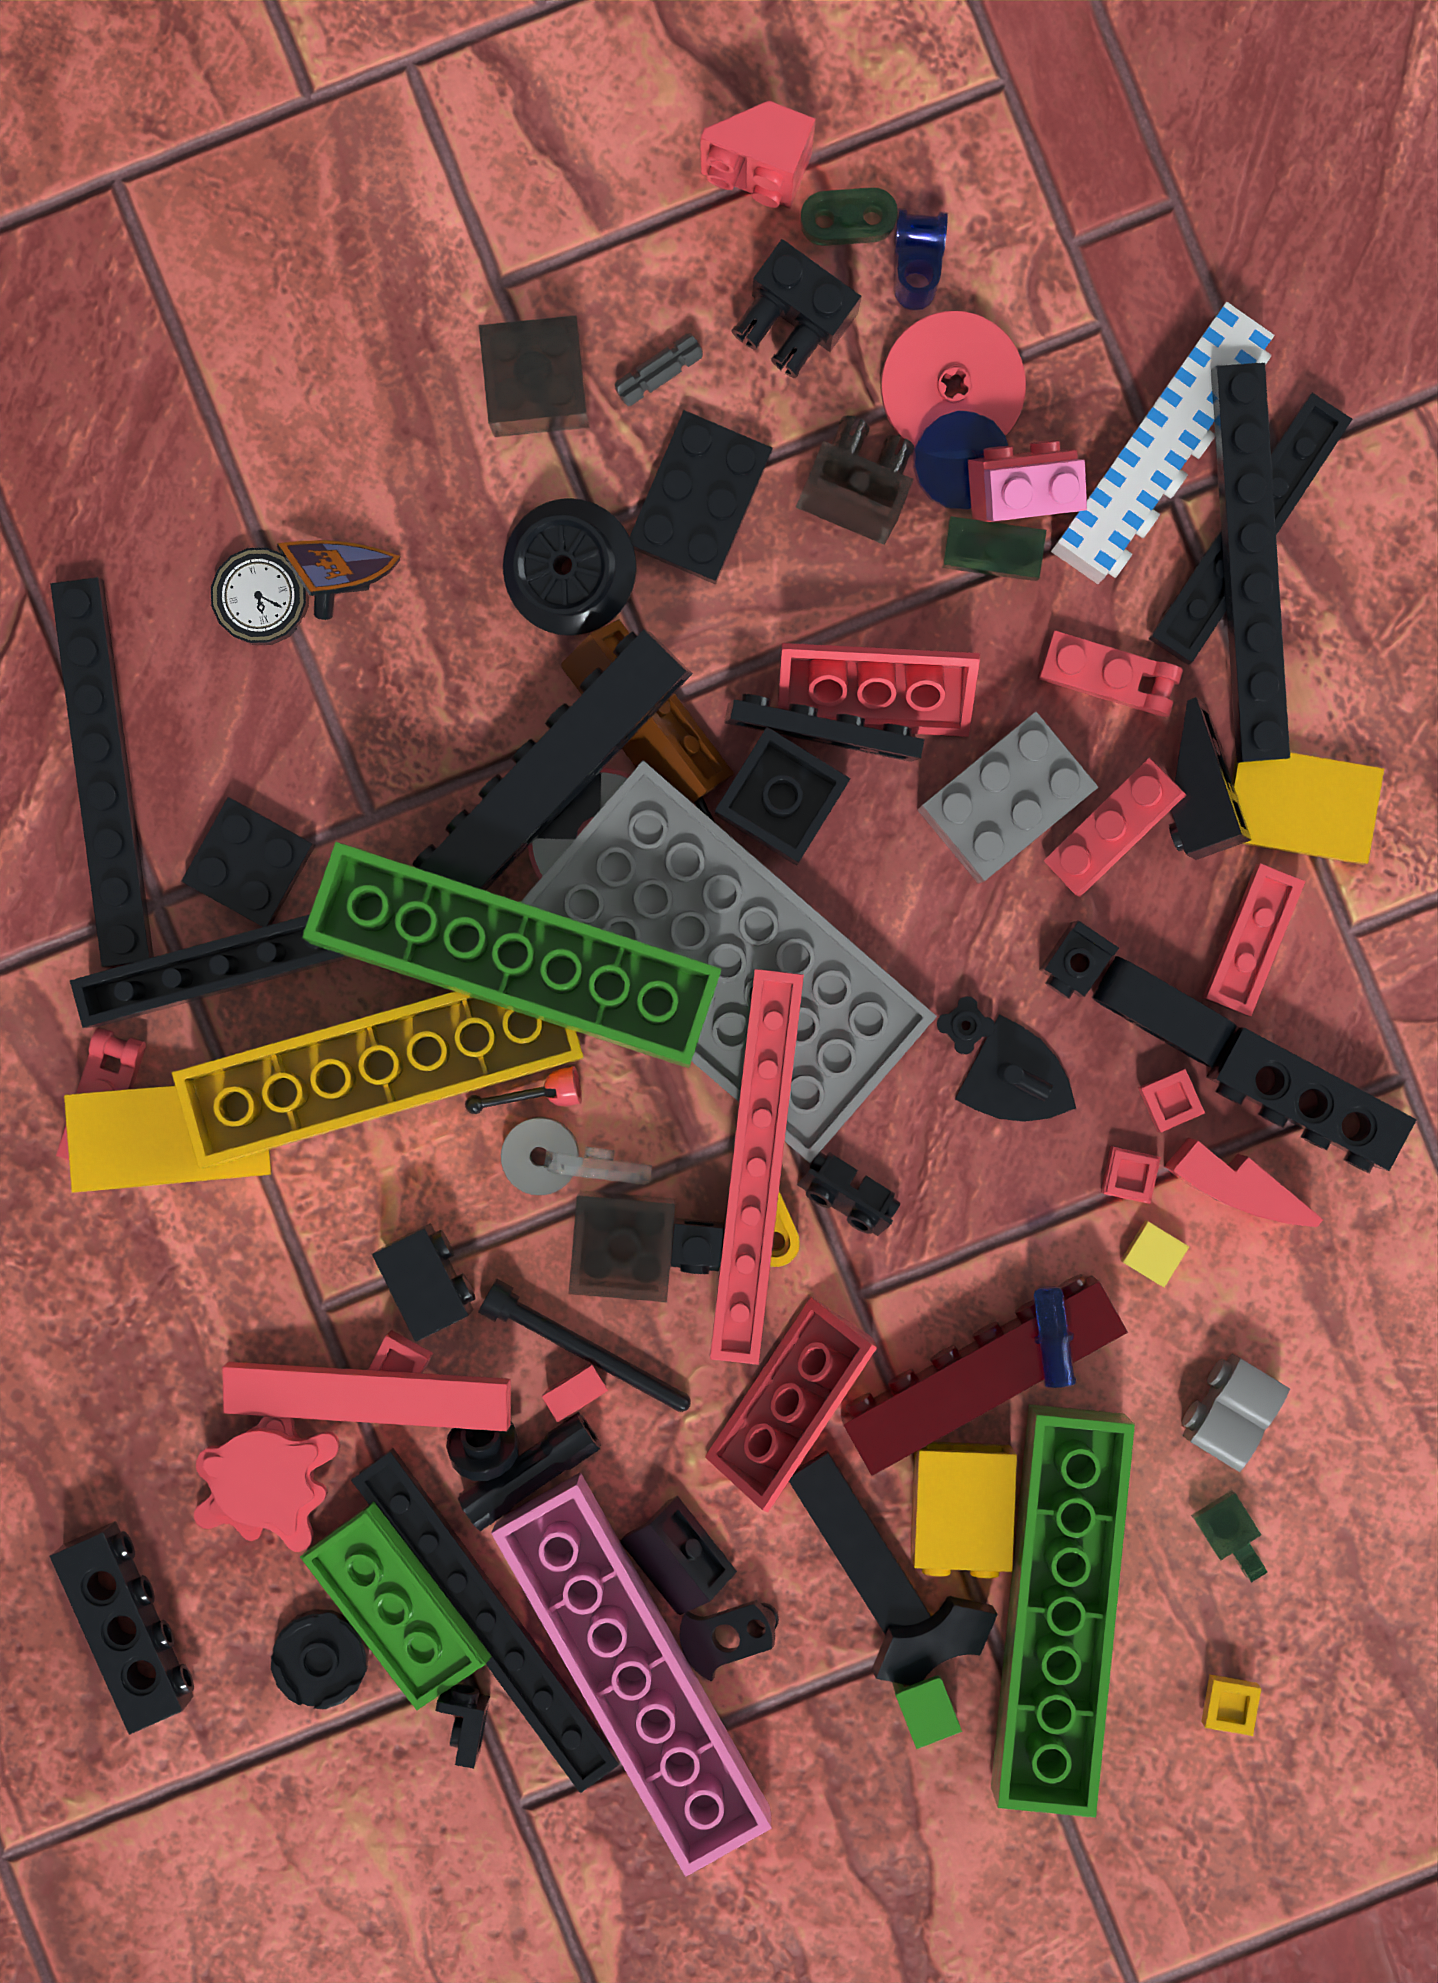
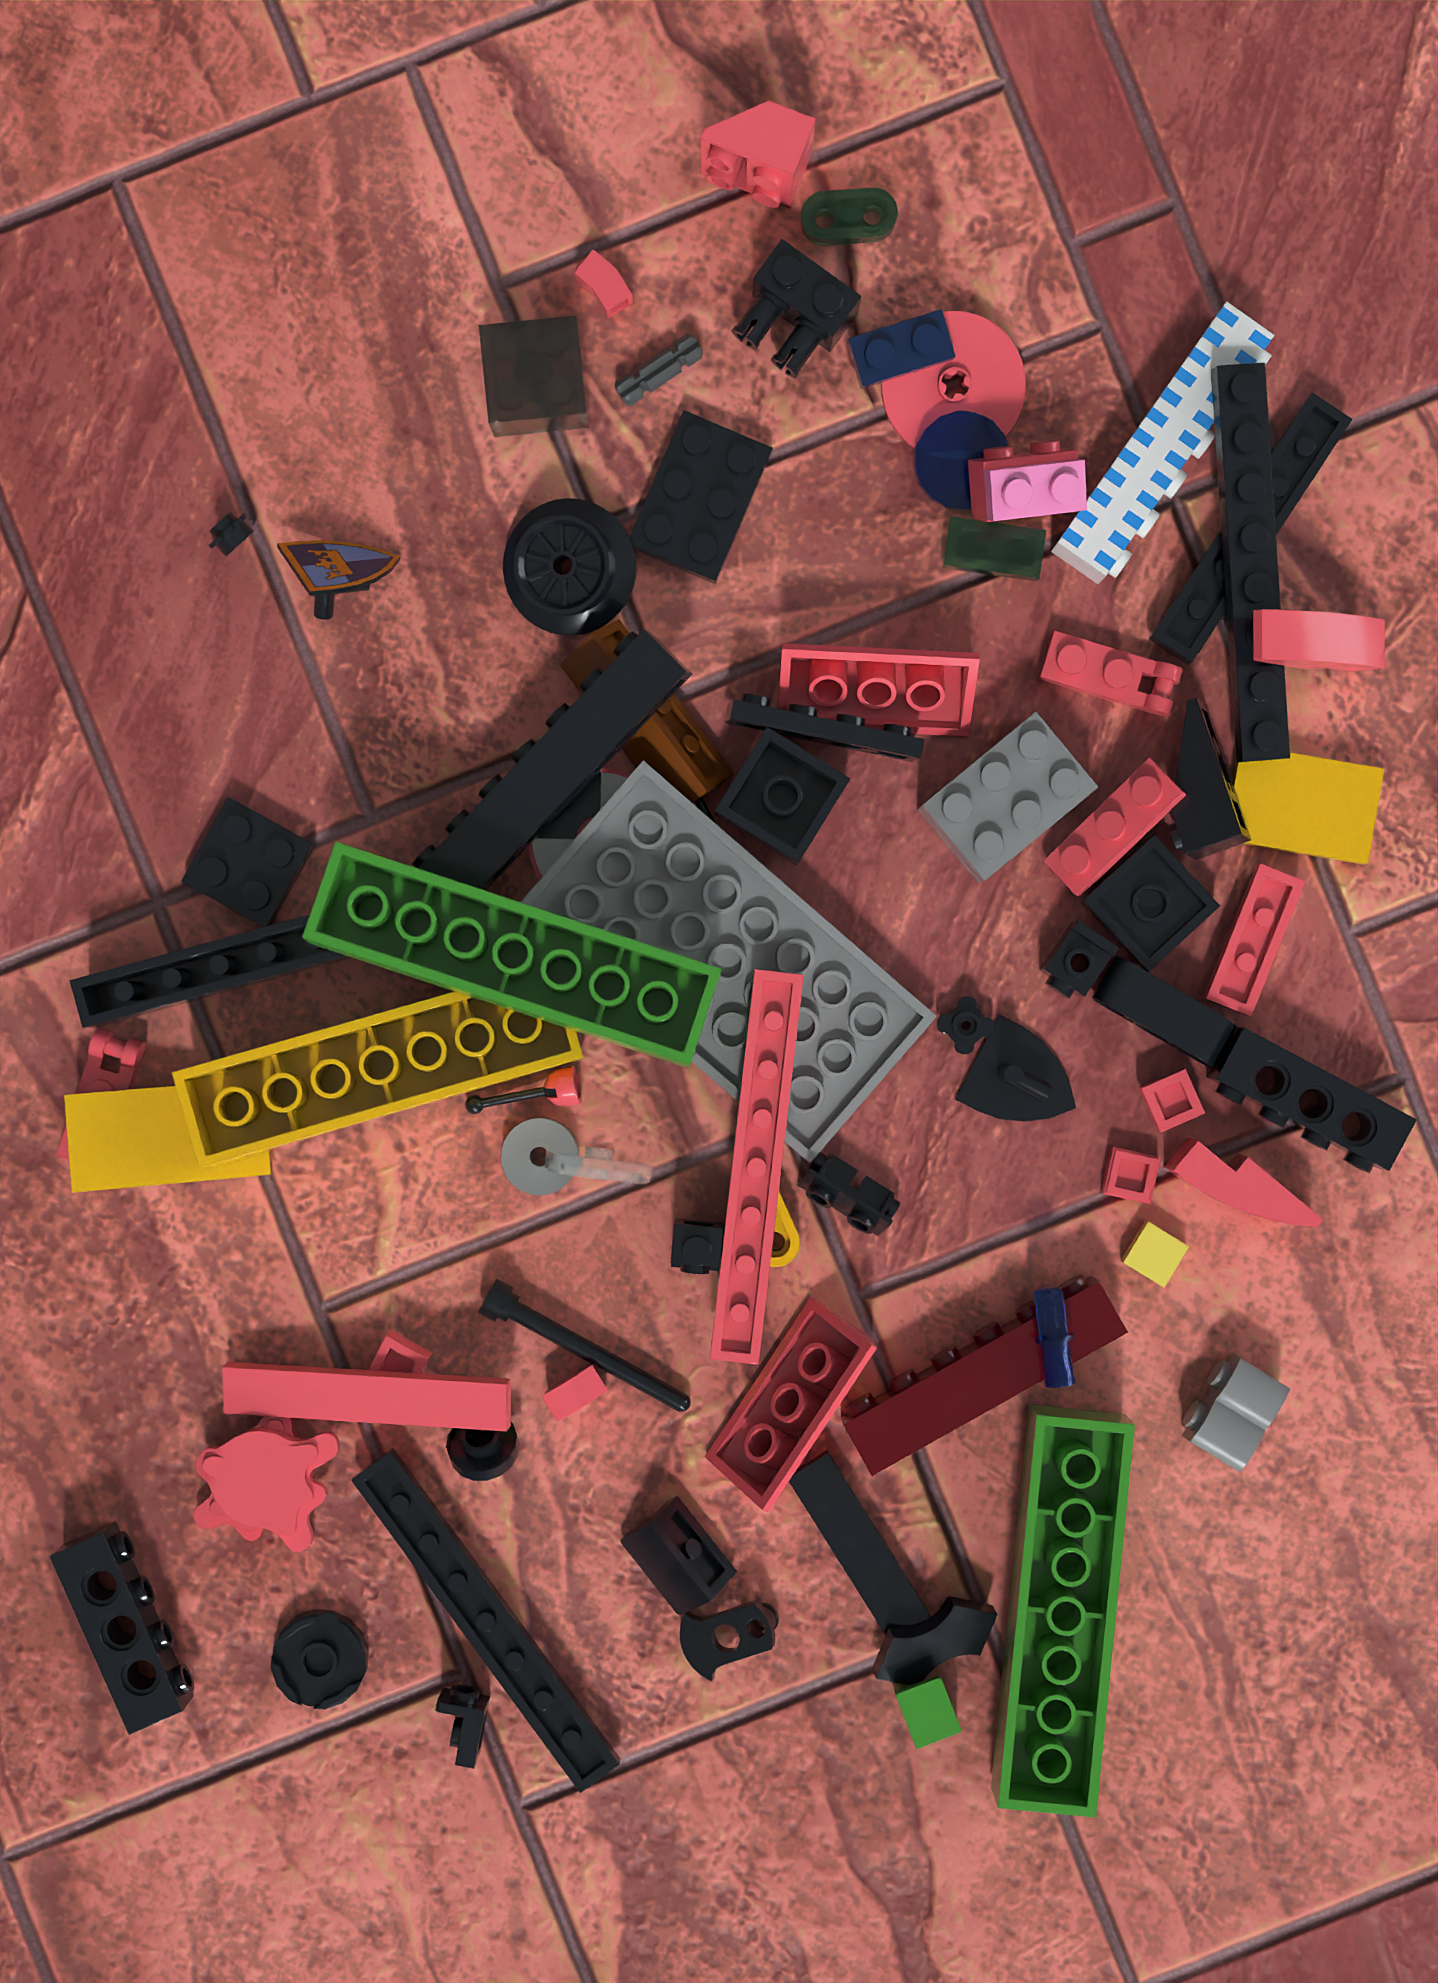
(102, 771): black plate -> none
(230, 533): none -> black plate
(258, 597): tile -> none
(395, 1606): bright green tile -> none
(425, 1281): black brick -> none
(556, 1453): black axle -> none
(603, 283): none -> coral piece
(622, 1246): clear smoke brick -> none
(633, 1674): bright pink brick -> none
(855, 490): clear smoke brick -> none
(901, 349): none -> dark blue plate
(918, 250): clear blue piece -> none
(963, 1508): yellow brick -> none
(1150, 903): none -> black plate
(1230, 1531): clear green plate -> none
(1231, 1705): yellow plate -> none
(1318, 640): none -> coral slope

